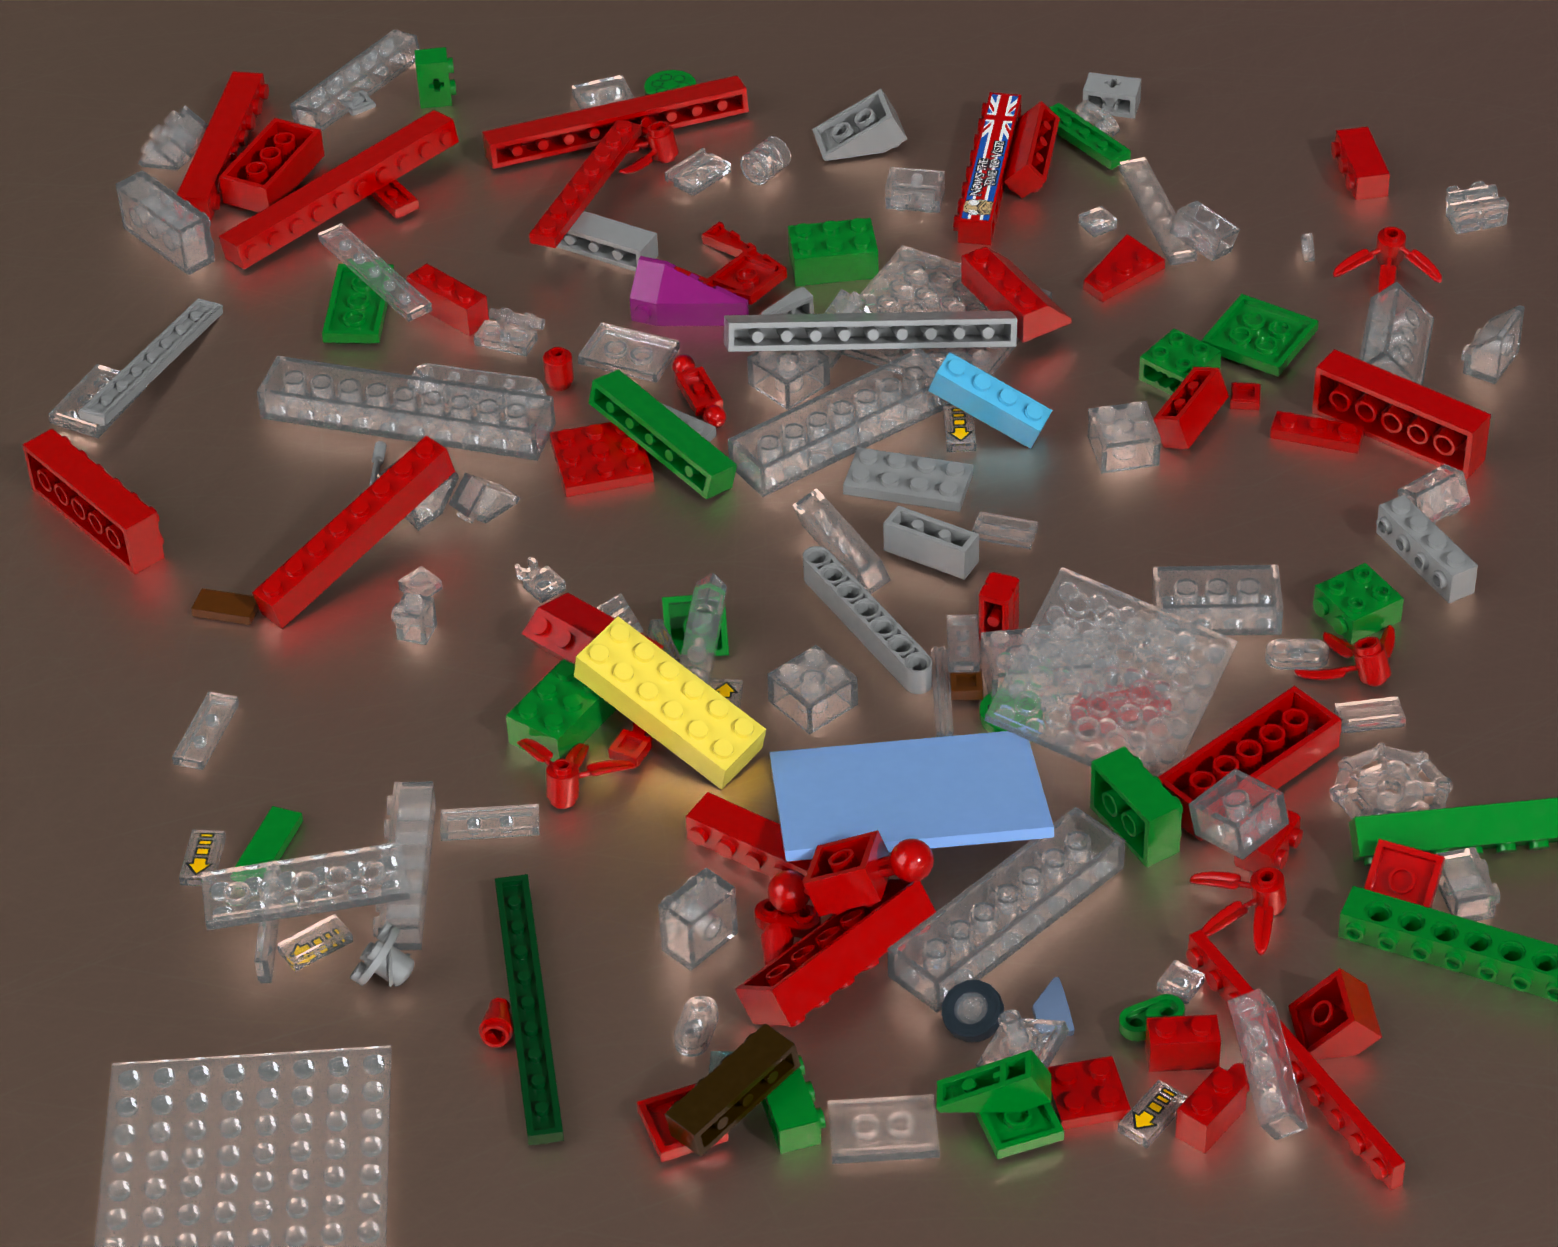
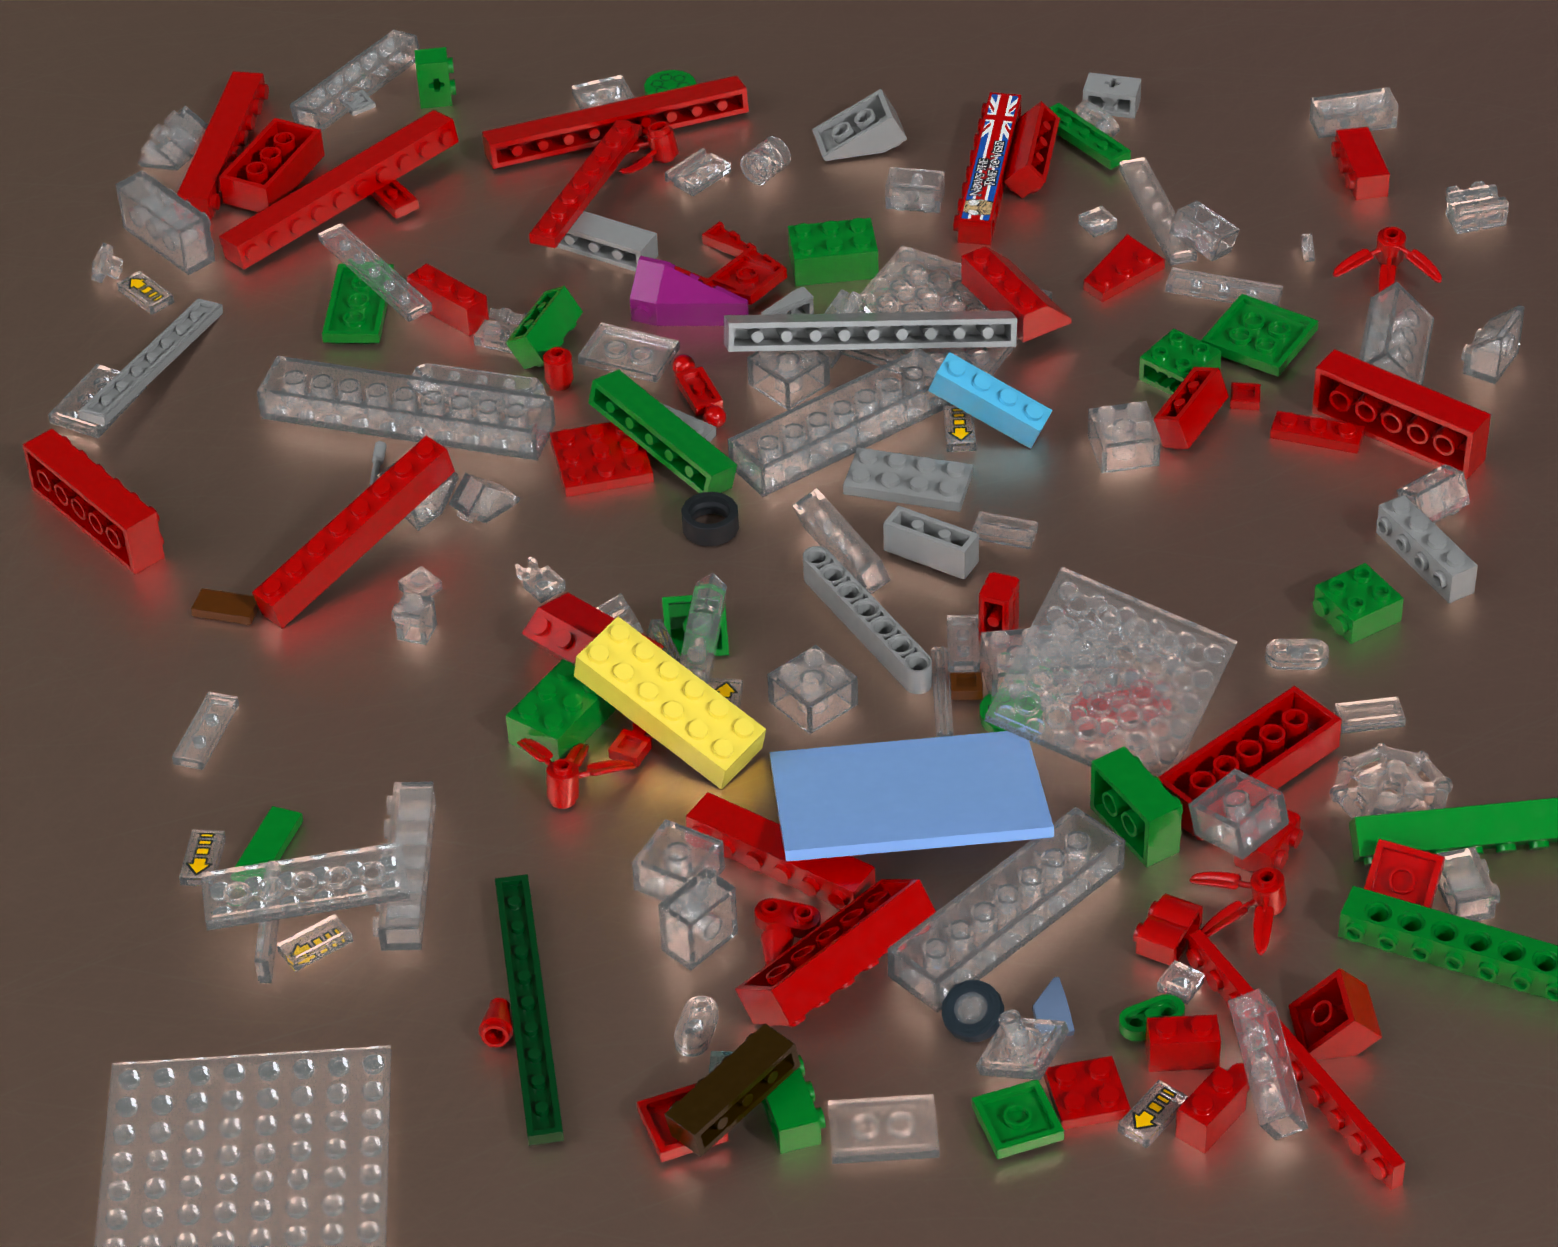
(105, 264): none -> clear tile
(145, 292): none -> clear tile
(384, 959): light grey plate -> none
(490, 822): clear tile -> none
(544, 327): none -> green brick
(673, 857): none -> clear brick
(714, 533): none -> black tyre
(850, 874): red brick -> none
(1000, 1086): green slope -> none
(1167, 929): none -> red brick
(1220, 287): none -> clear tile
(1222, 597): clear brick -> none
(1365, 108): none -> clear brick
(1369, 654): red plant -> none

